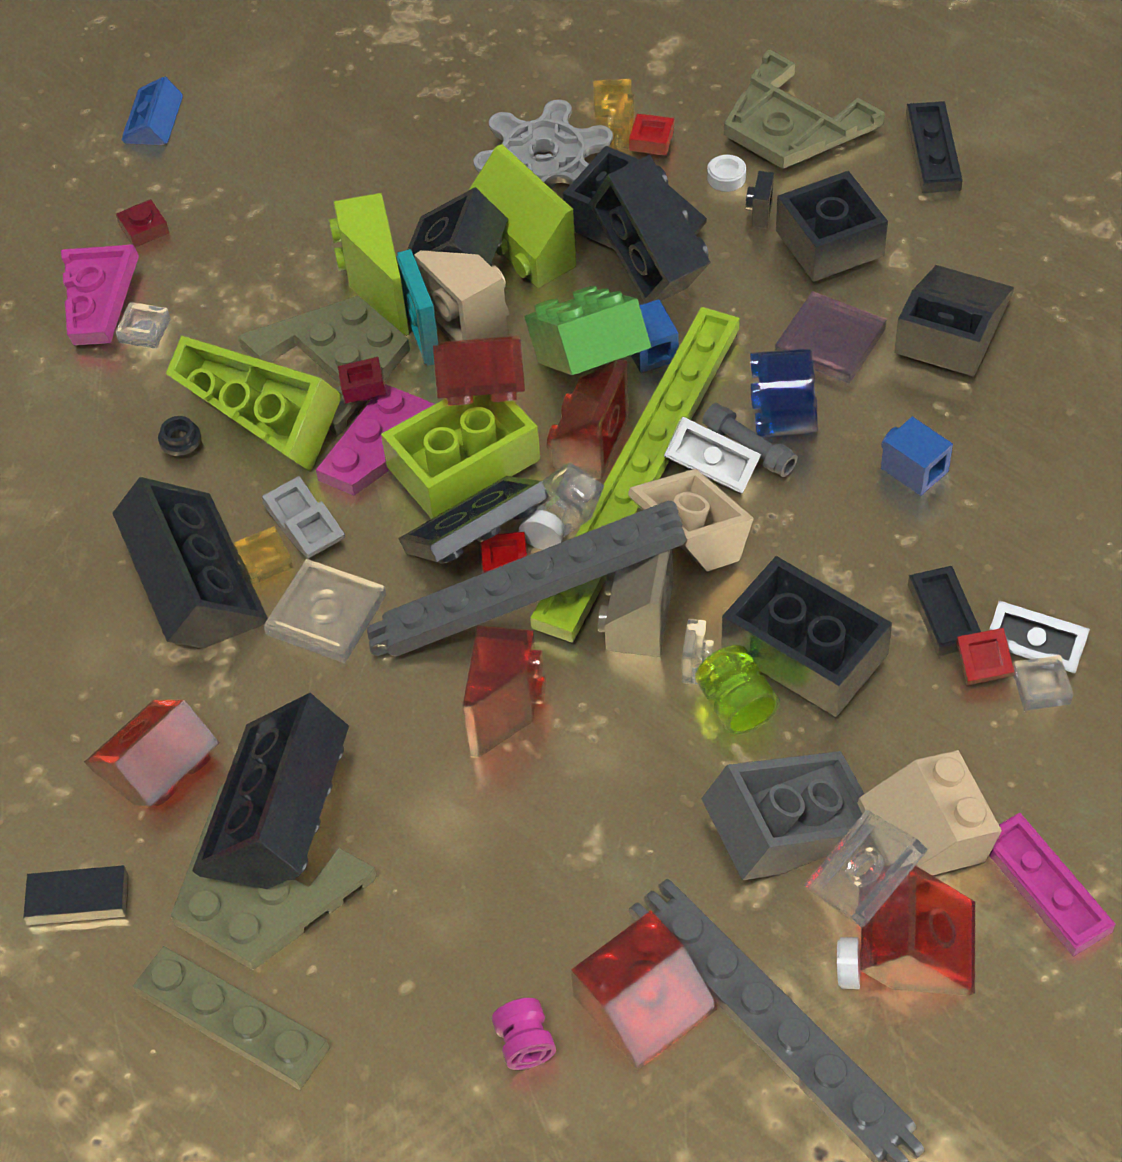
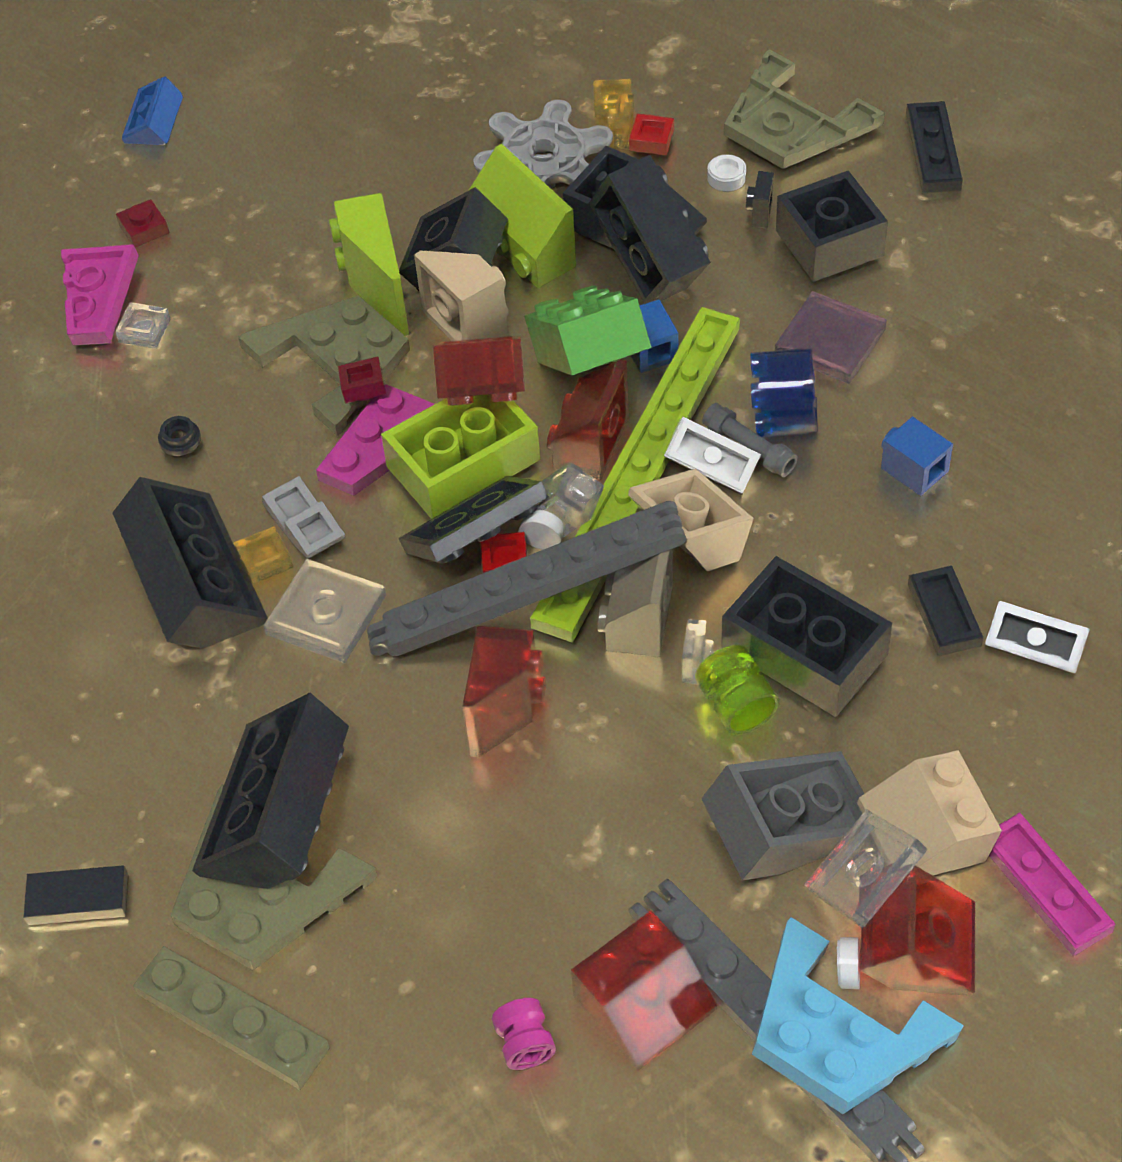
(154, 752): clear red slope -> none
(267, 399): lime wedge -> none
(417, 305): teal tile -> none
(829, 1042): none -> medium azure wing
(951, 319): black slope -> none
(985, 656): red plate -> none
(1042, 683): clear plate -> none

